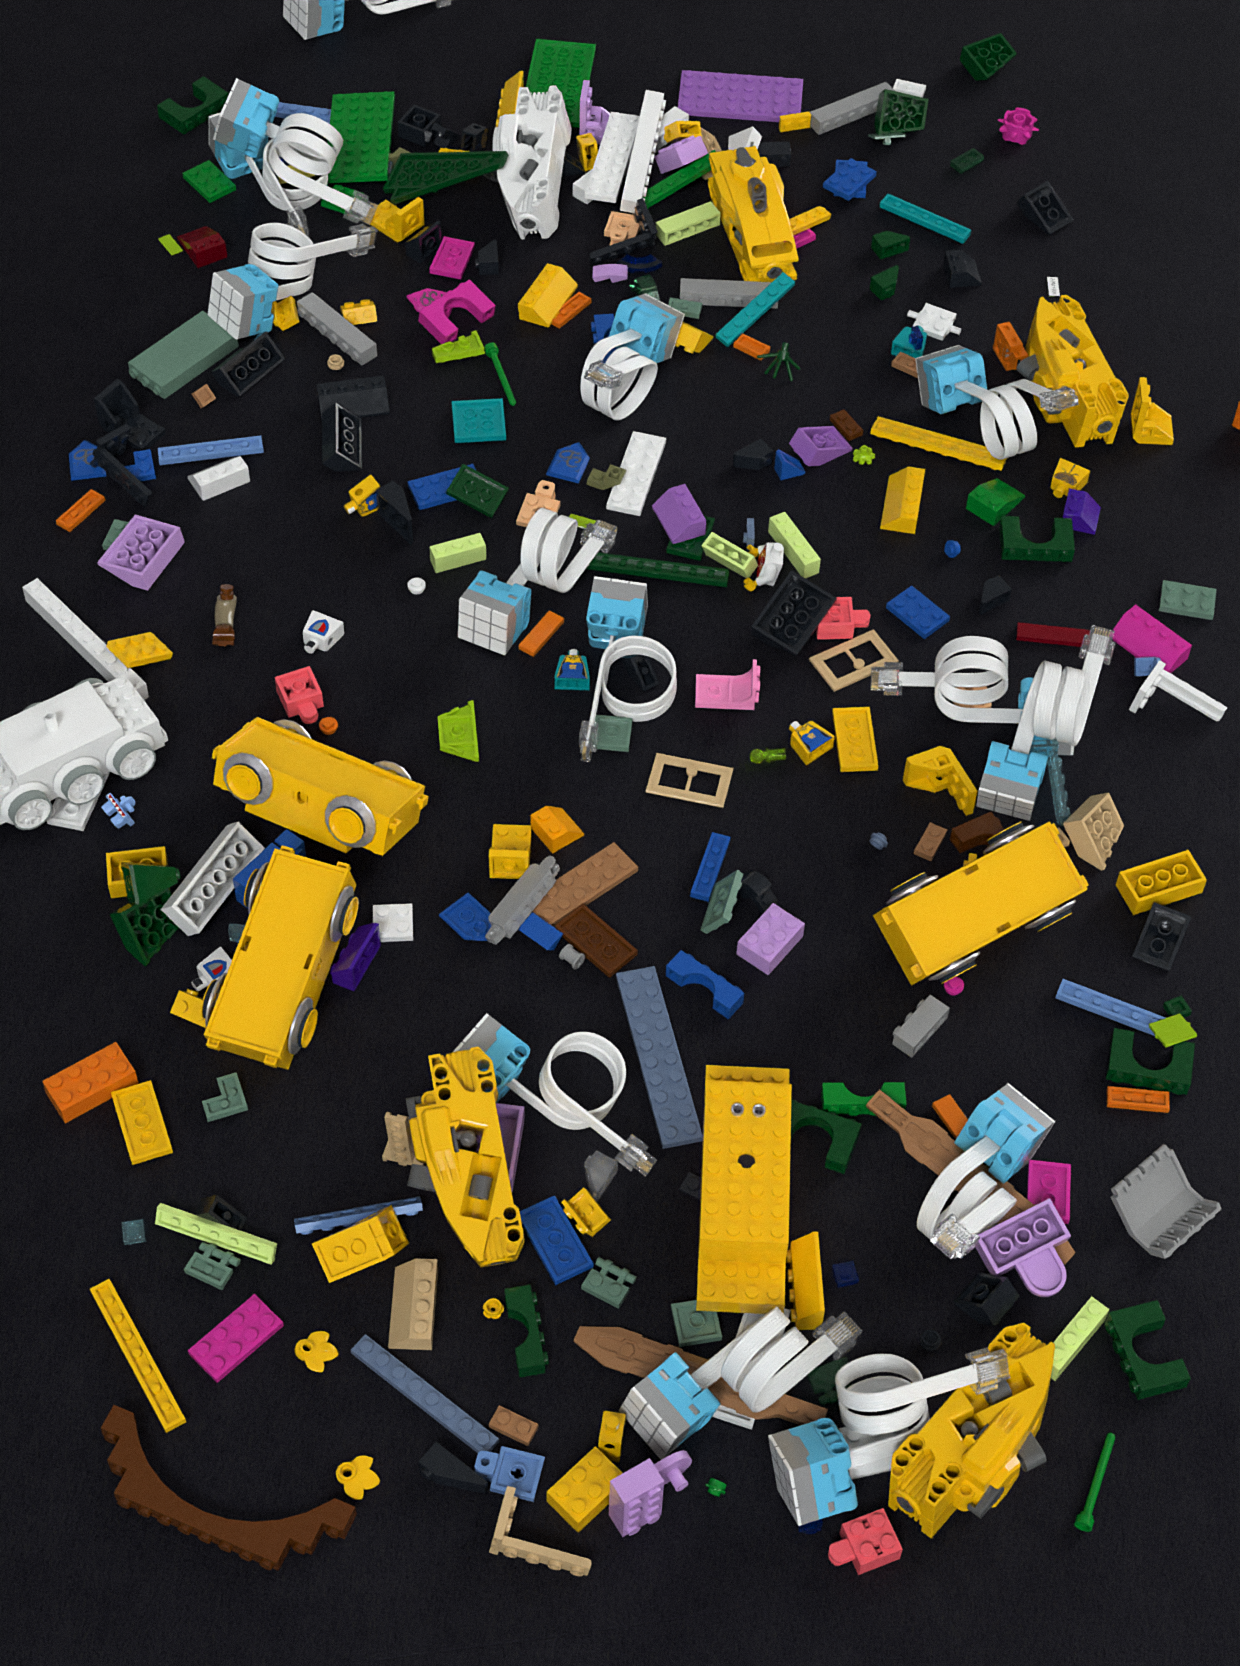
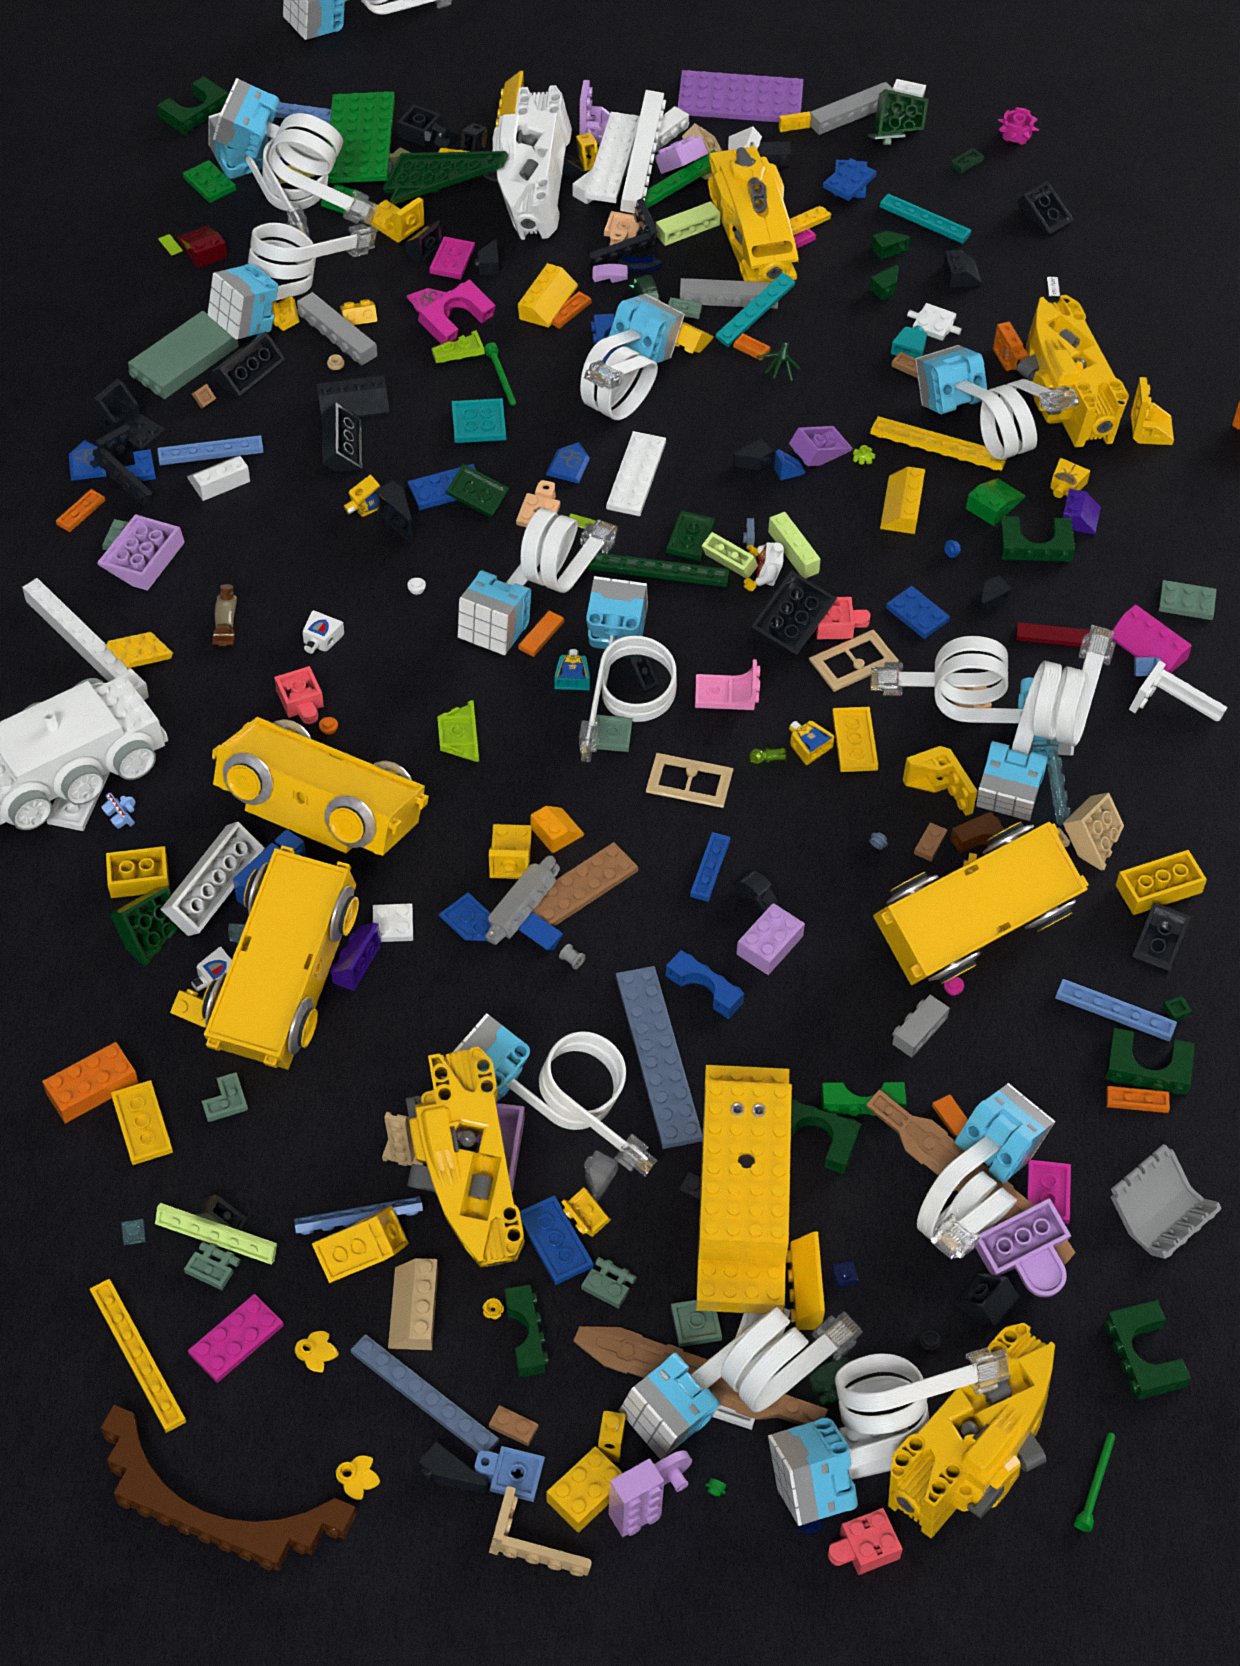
(147, 880): dark green slope -> none
(458, 552): yellowish green brick -> none
(564, 66): green plate -> none
(596, 940): reddish brown plate -> none
(608, 479): olive slope -> none
(675, 131): yellow torso -> none
(680, 514): medium lavender slope -> none
(722, 902): sand green plate -> none
(846, 425): reddish brown plate -> none
(916, 338): clear blue plate -> none
(986, 56): dark green wedge -> none
(1077, 1334): yellowish green brick -> none
(1172, 1030): lime piece -> none

